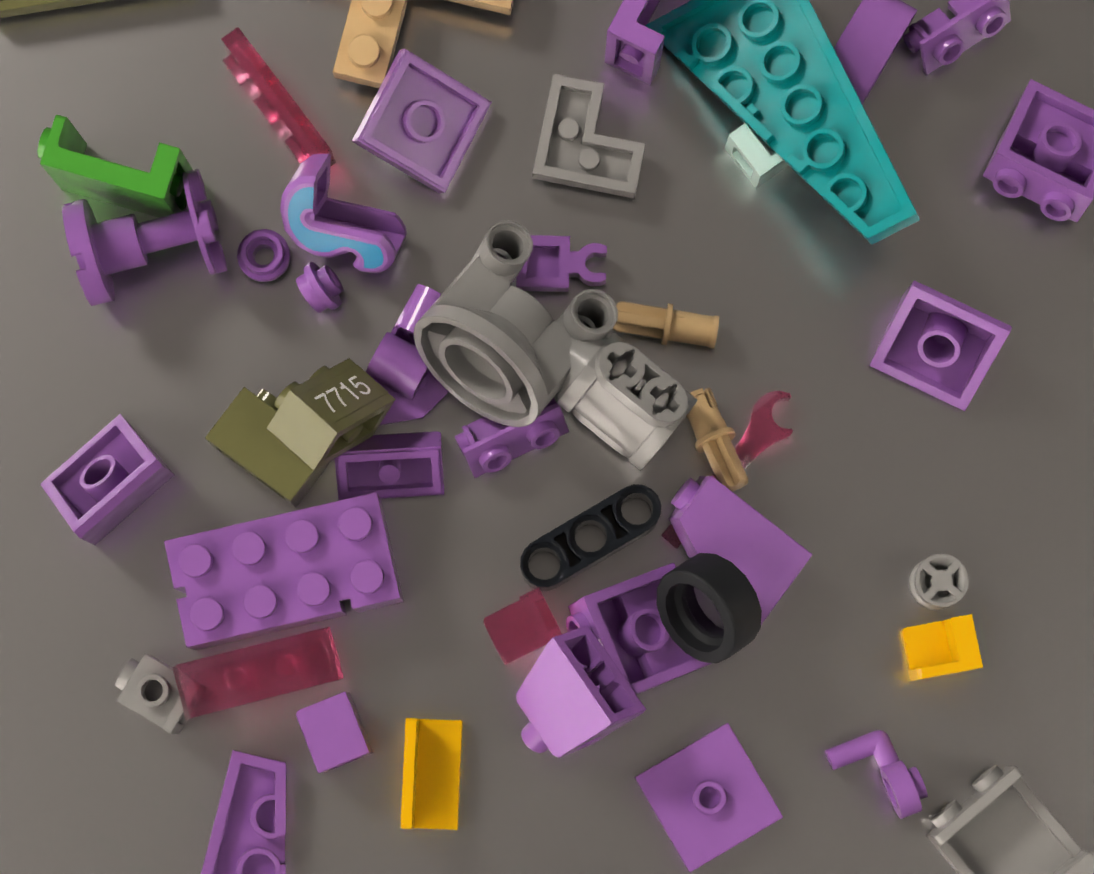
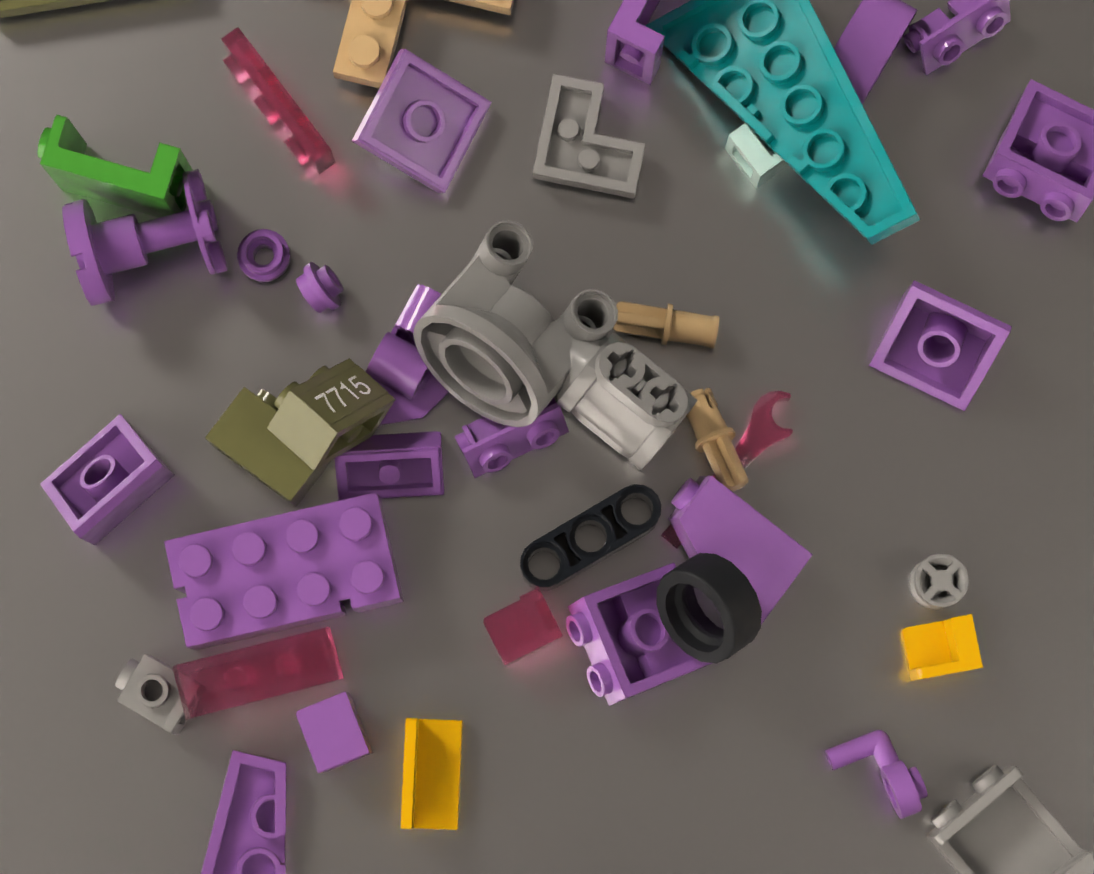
(337, 227): medium lavender animal -> none
(554, 263): medium lavender plate -> none
(574, 695): medium lavender torso -> none
(708, 797): medium lavender plate -> none

